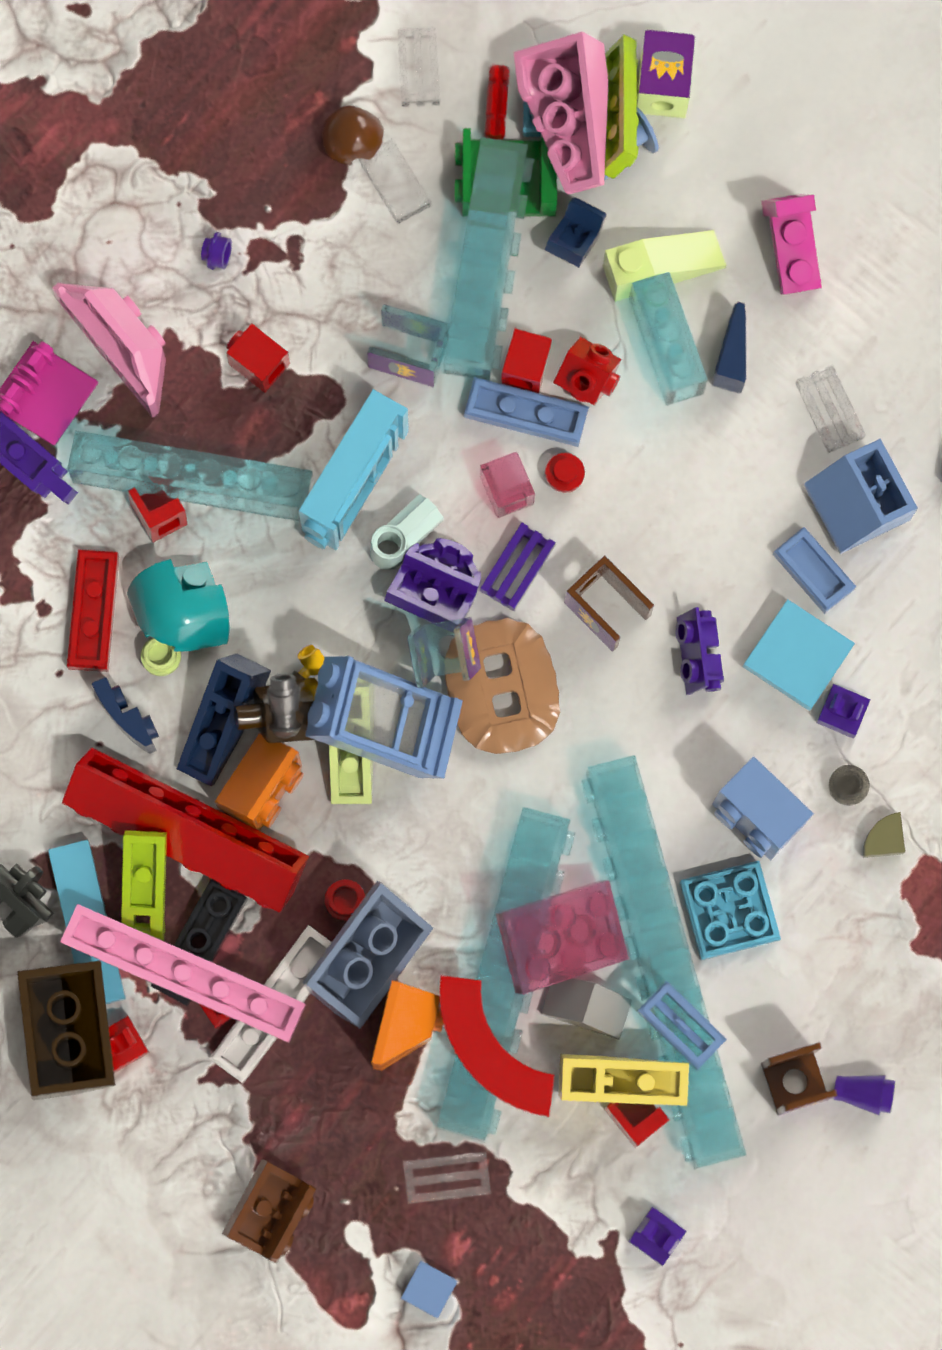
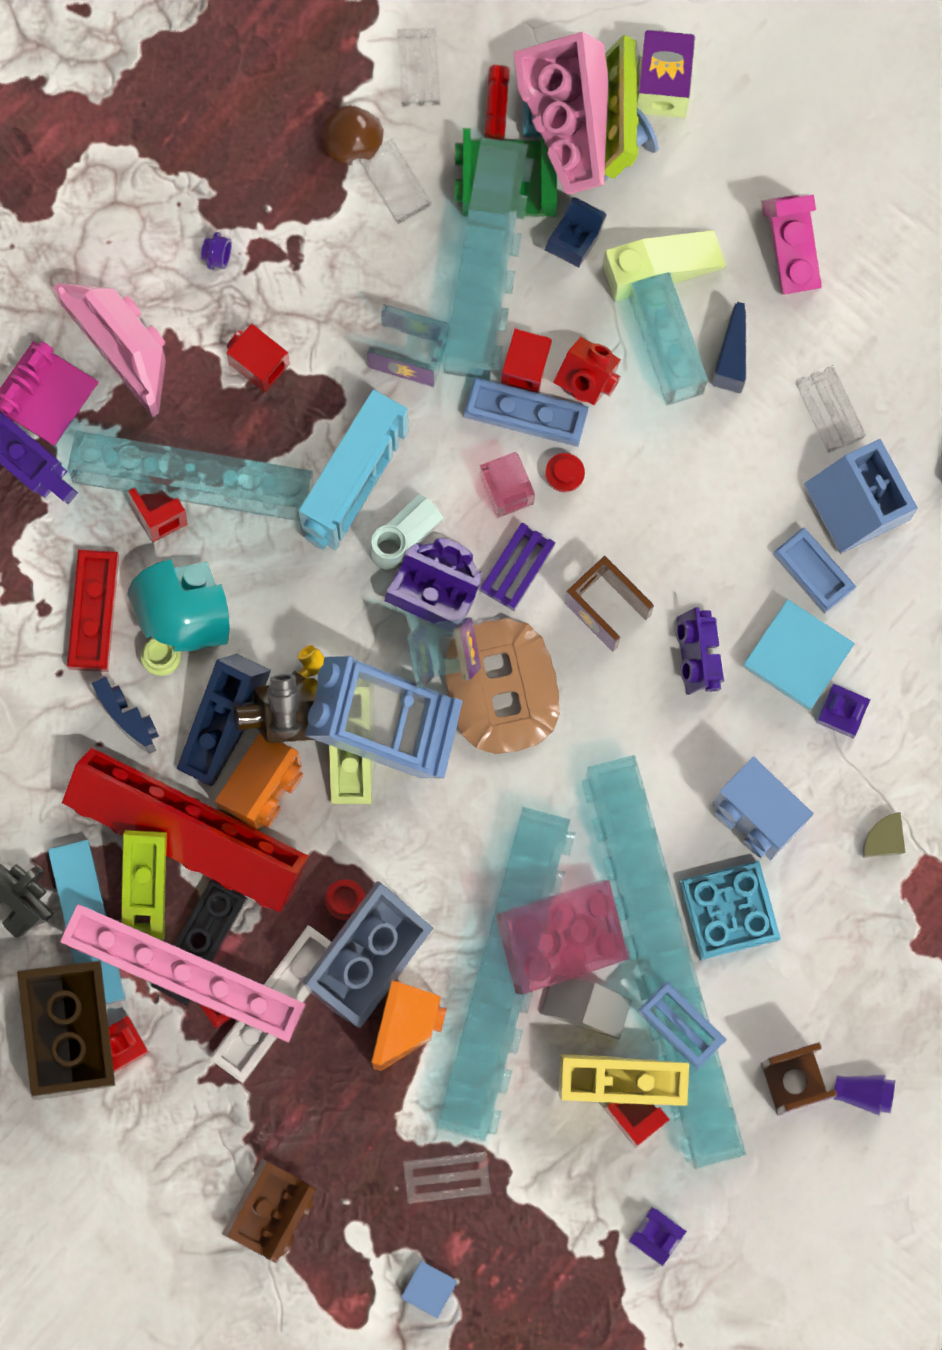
(483, 1054): red tile -> none
(849, 785): clear smoke plate -> none

